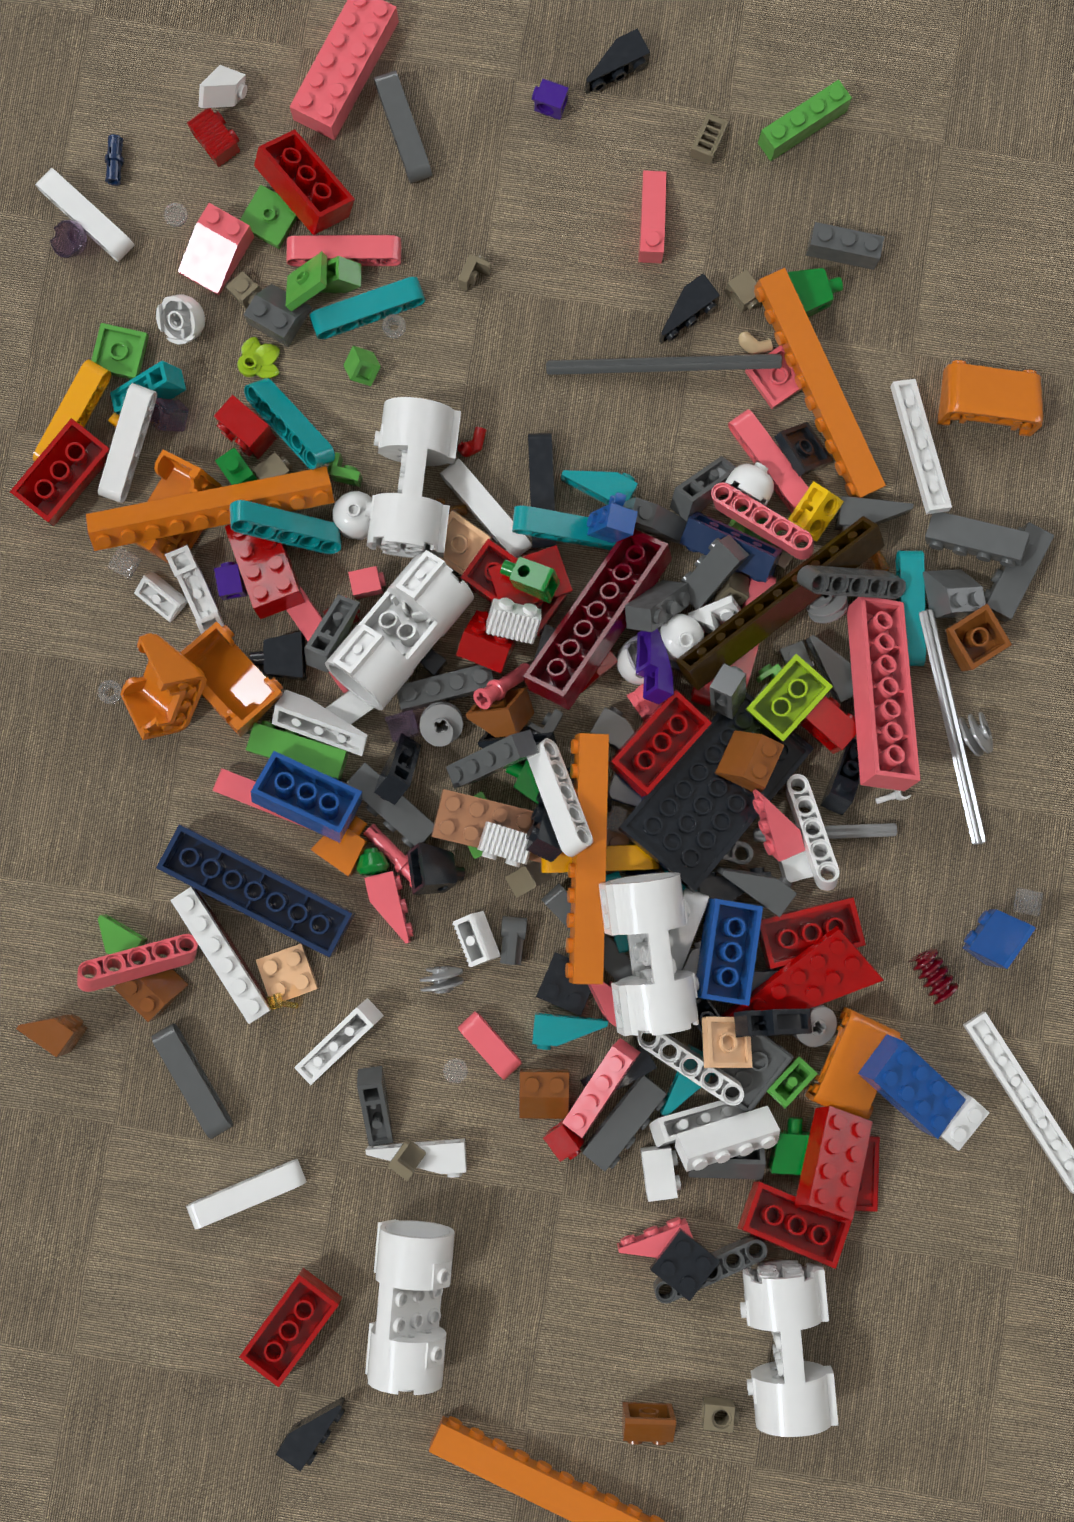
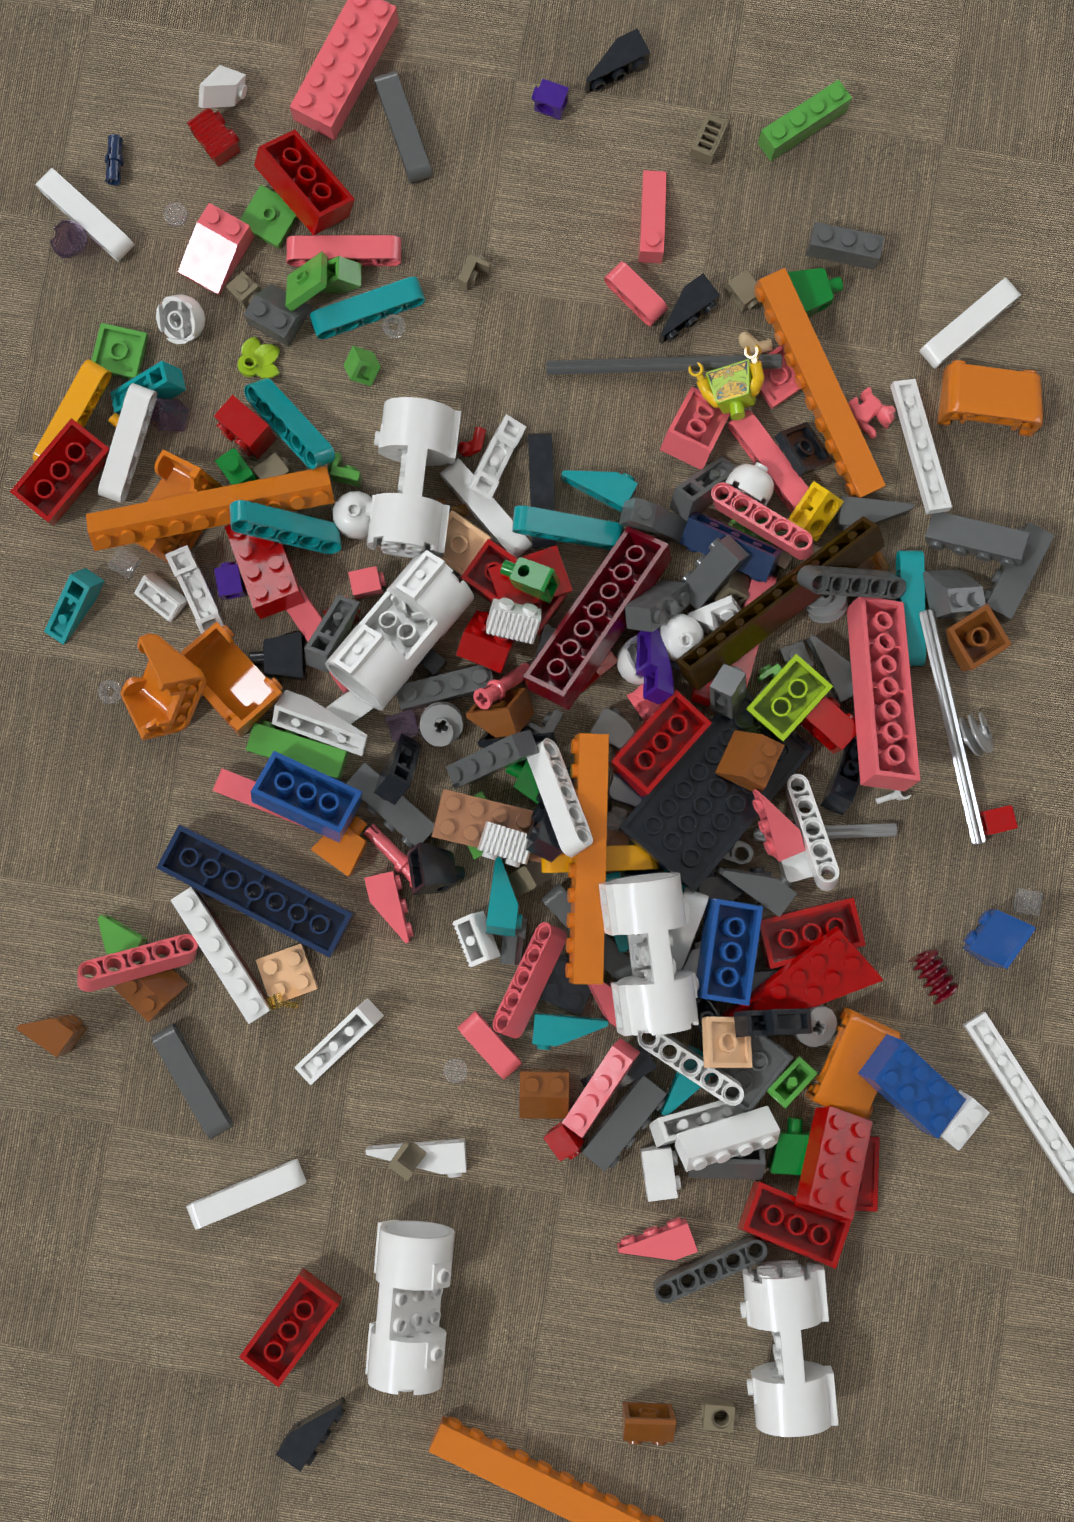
(73, 604): none -> teal slope
(372, 862): green cone -> none
(374, 1105): dark grey slope -> none
(443, 978): light grey piece -> none
(496, 457): none -> white slope
(503, 906): none -> teal slope
(529, 980): none -> coral beam
(612, 521): blue brick -> none
(636, 293): none -> coral beam
(684, 1264): black plate -> none
(694, 430): none -> coral slope
(732, 386): none -> torso
(868, 410): none -> coral animal
(970, 323): none -> white beam
(998, 820): none -> red panel

